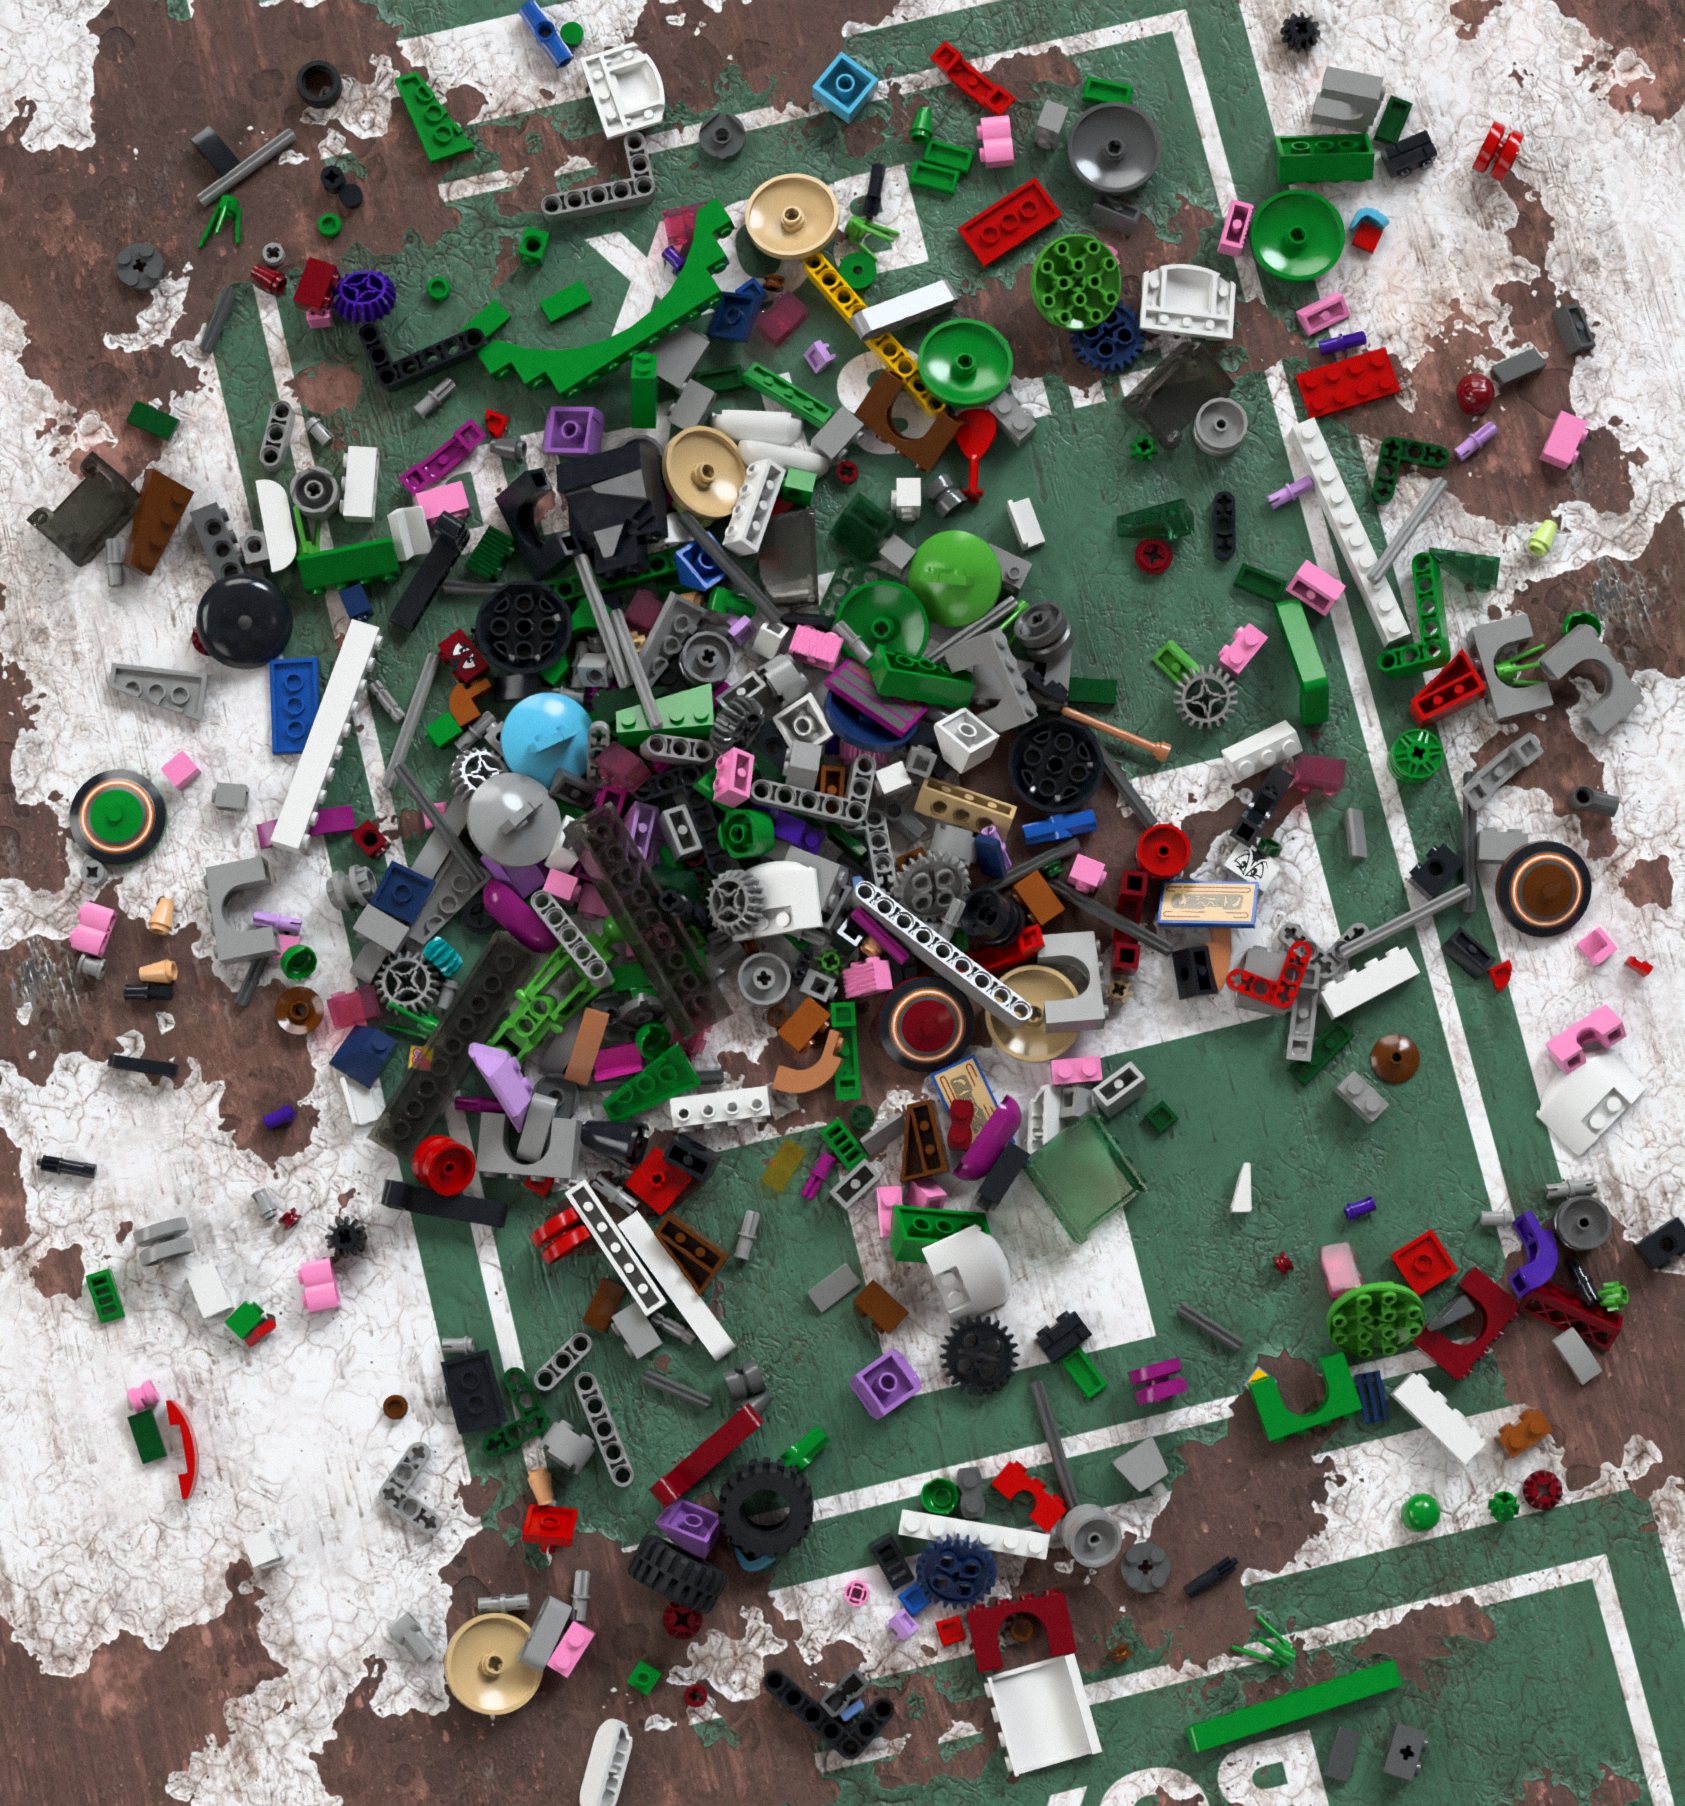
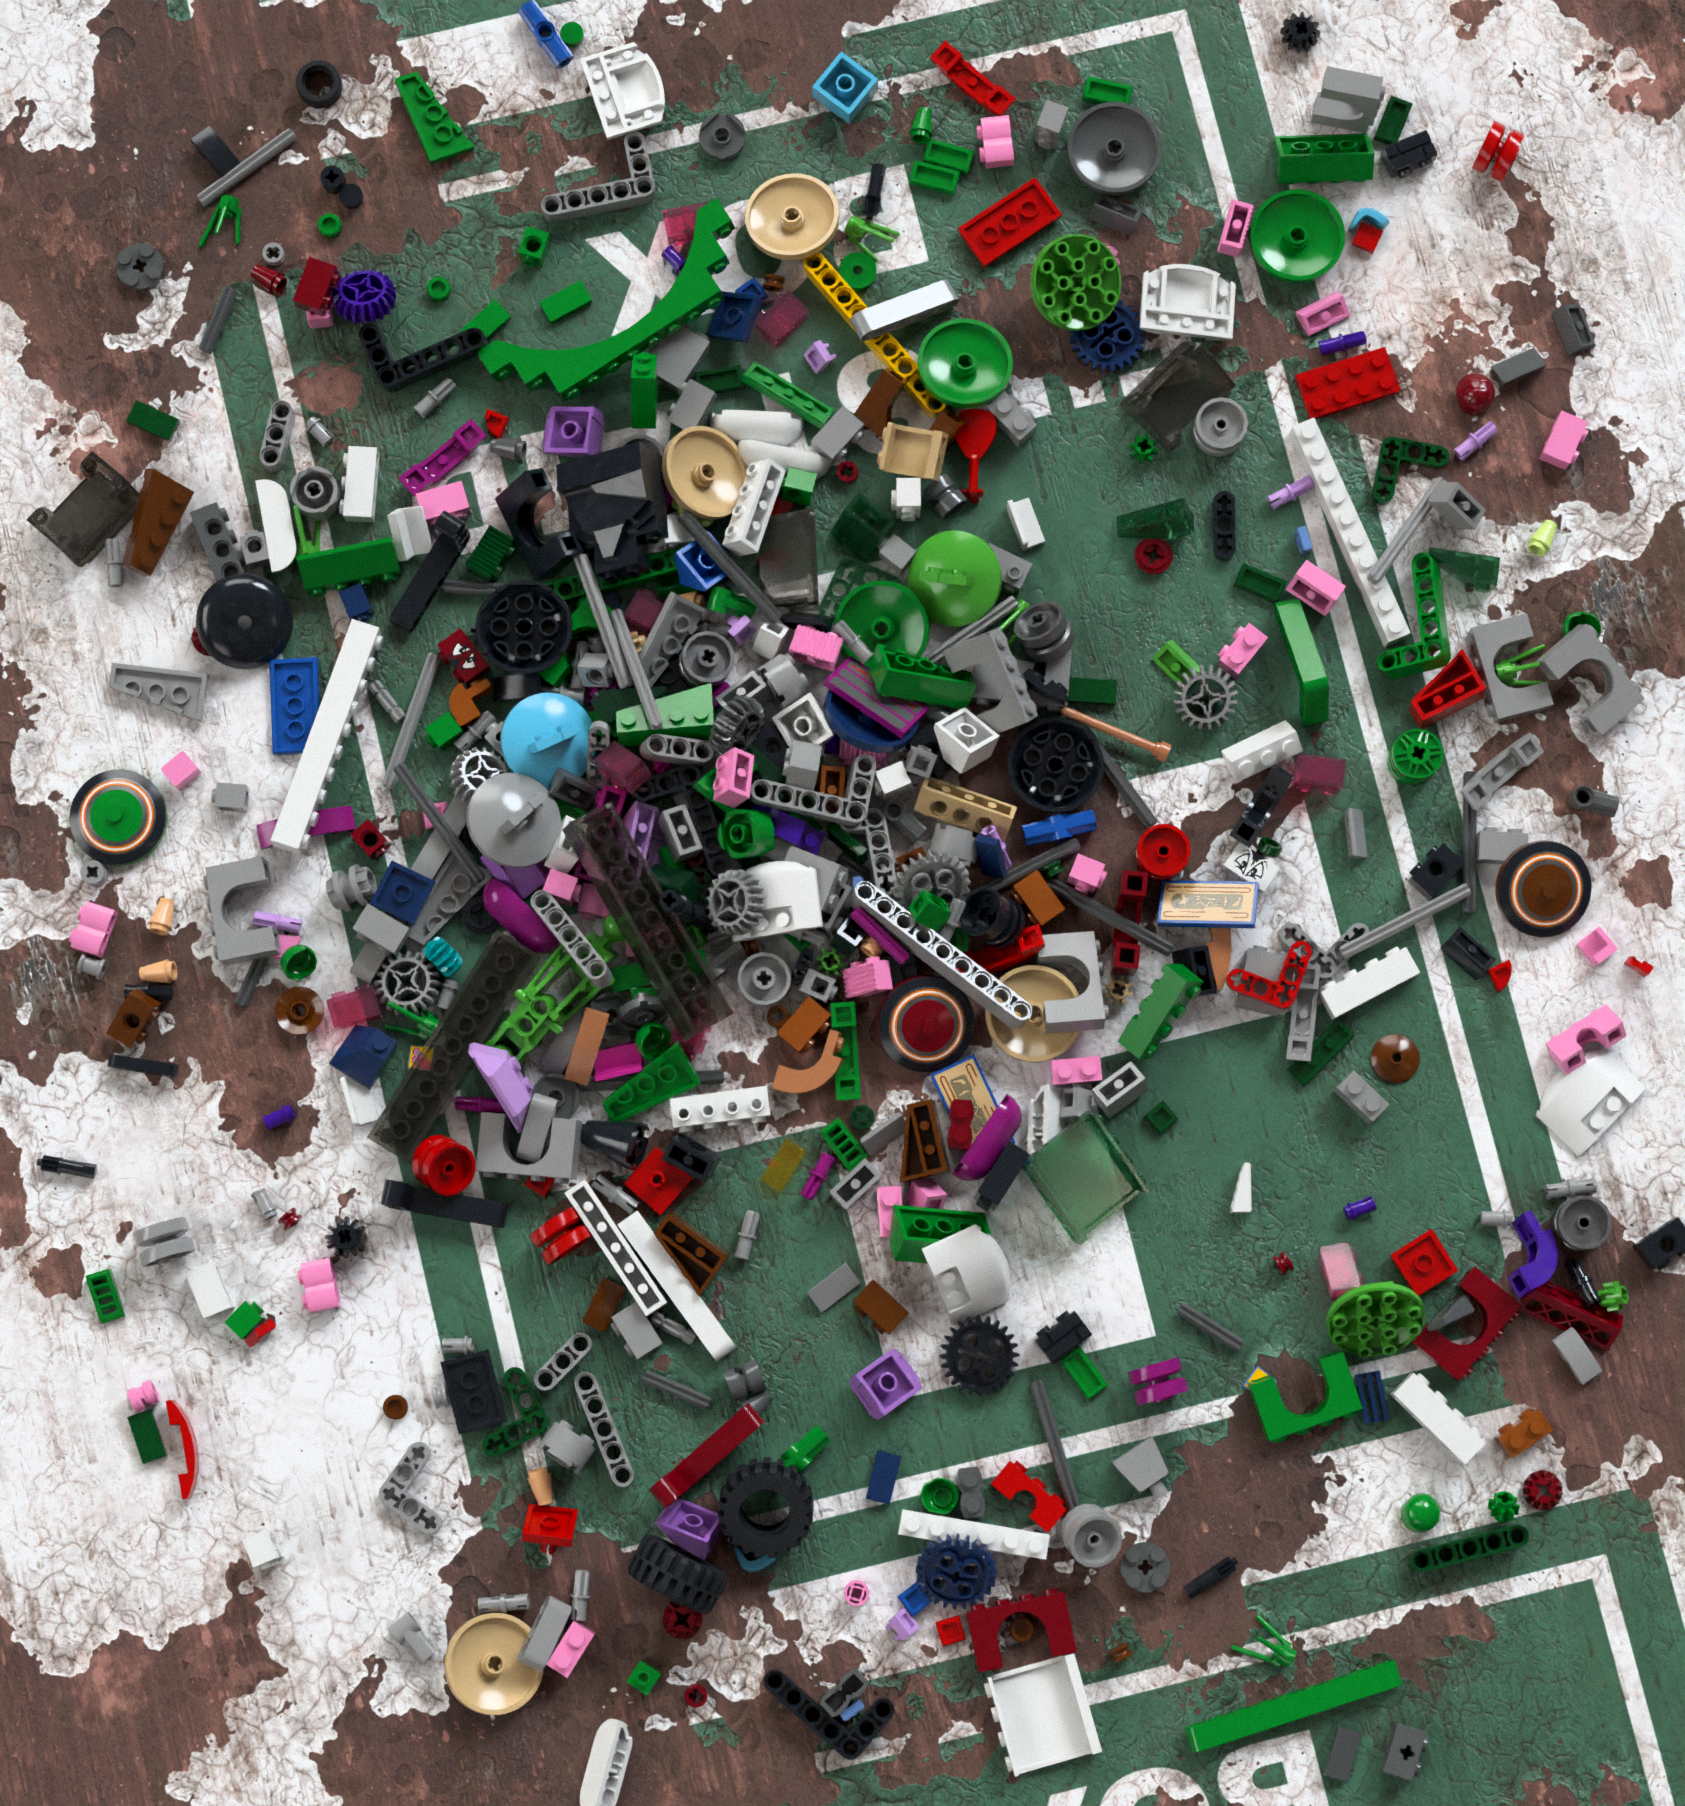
(124, 1028): none -> reddish brown brick
(882, 1542): black slope -> none
(883, 1477): none -> dark blue tile
(912, 451): none -> tan panel
(930, 910): none -> green brick
(1160, 1010): none -> green wedge
(1303, 540): none -> medium blue tile
(1456, 505): none -> light grey brick
(1480, 1548): none -> dark green beam

